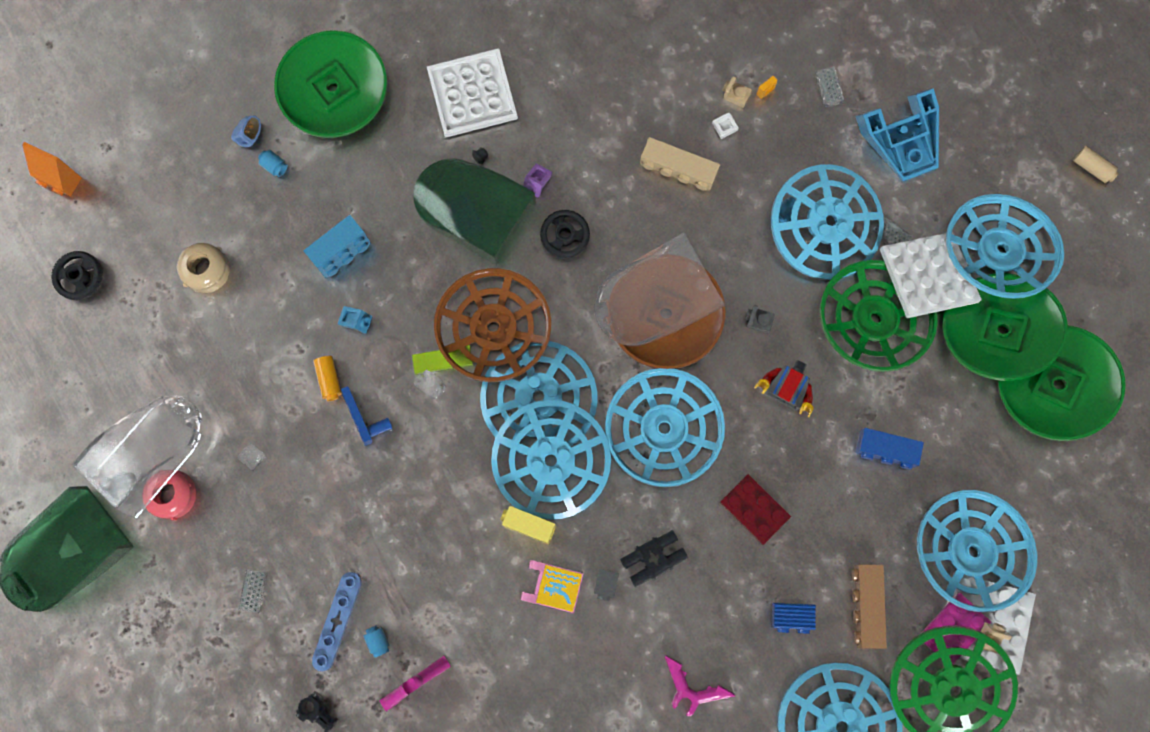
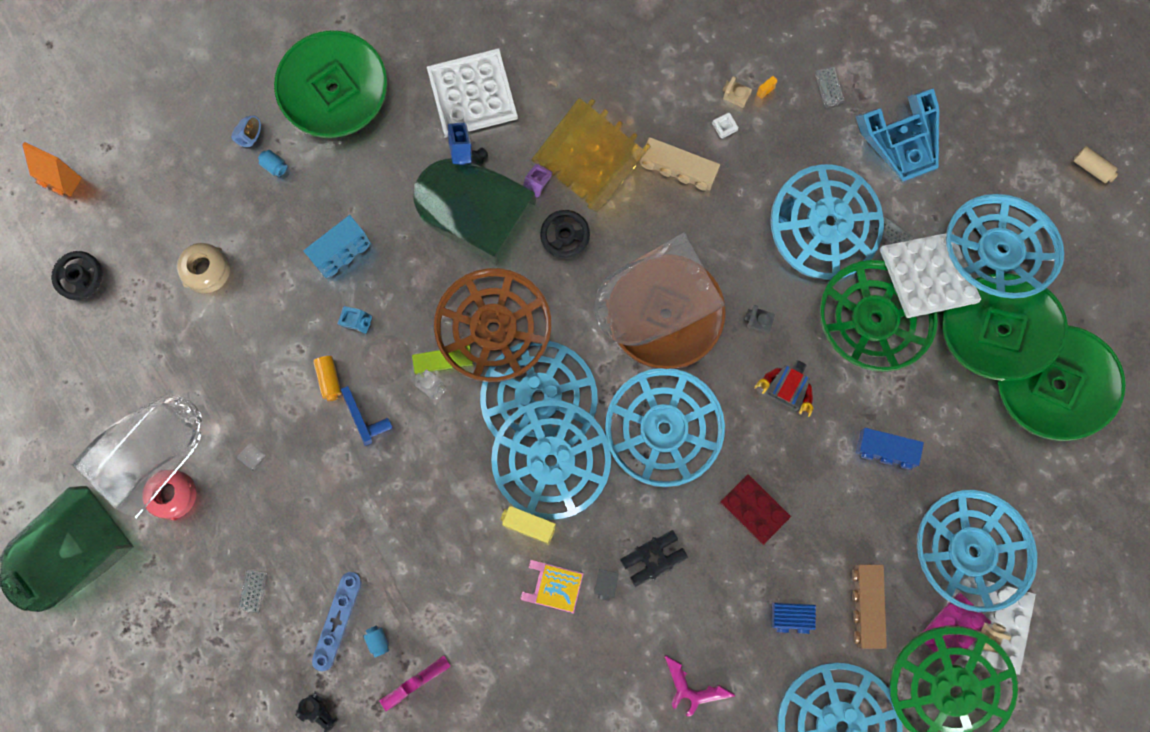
(459, 143): none -> blue brick
(590, 154): none -> clear yellow windscreen

